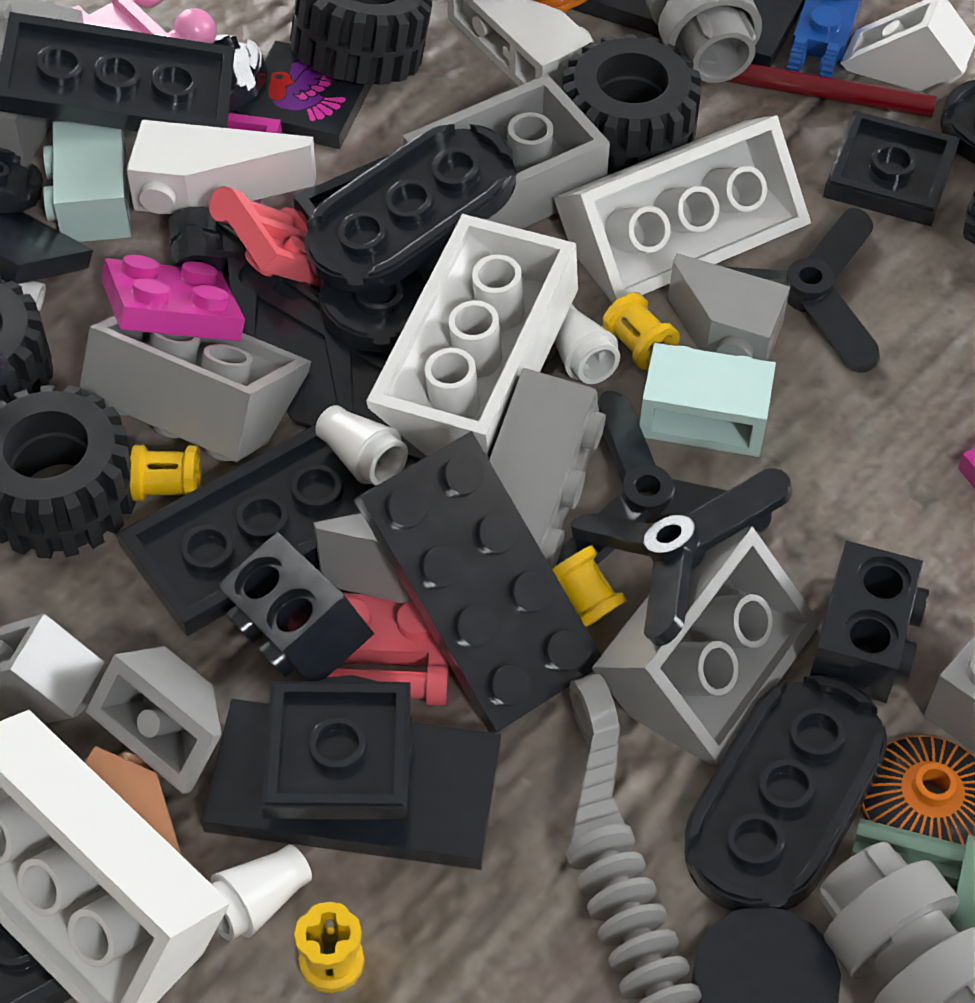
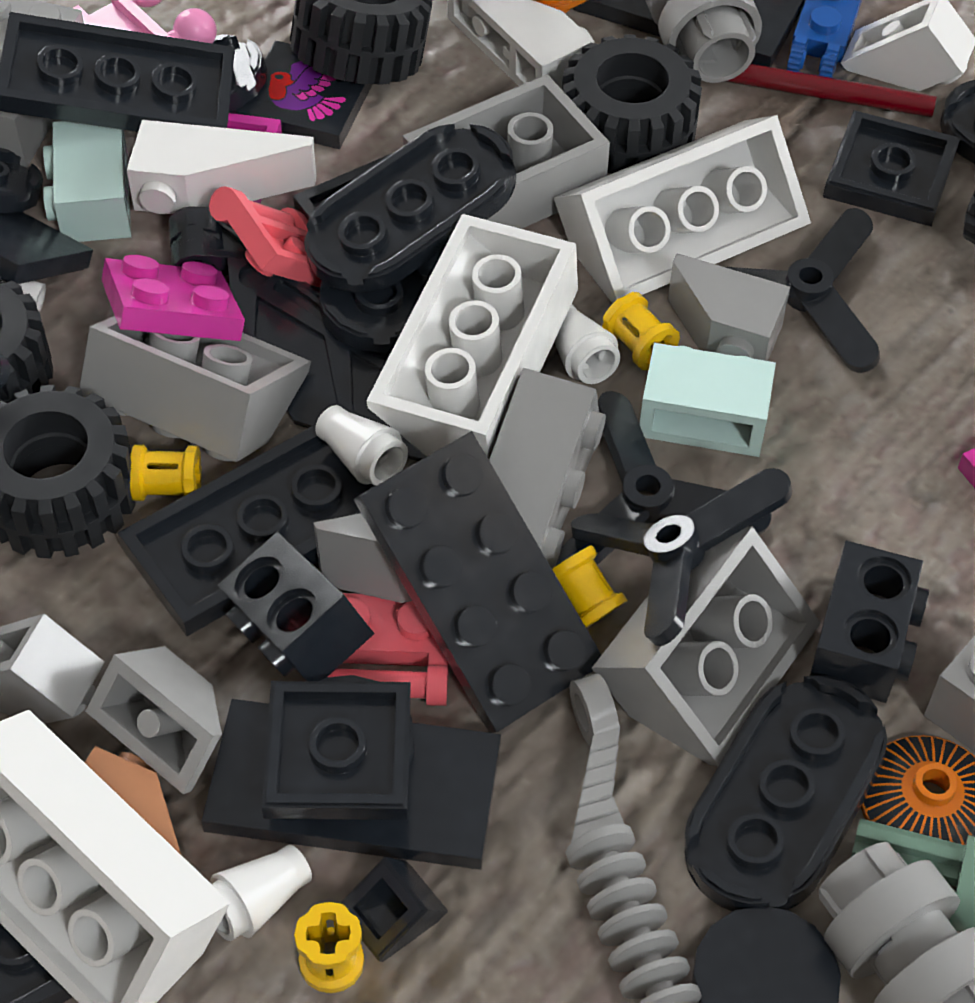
(393, 907): none -> black slope

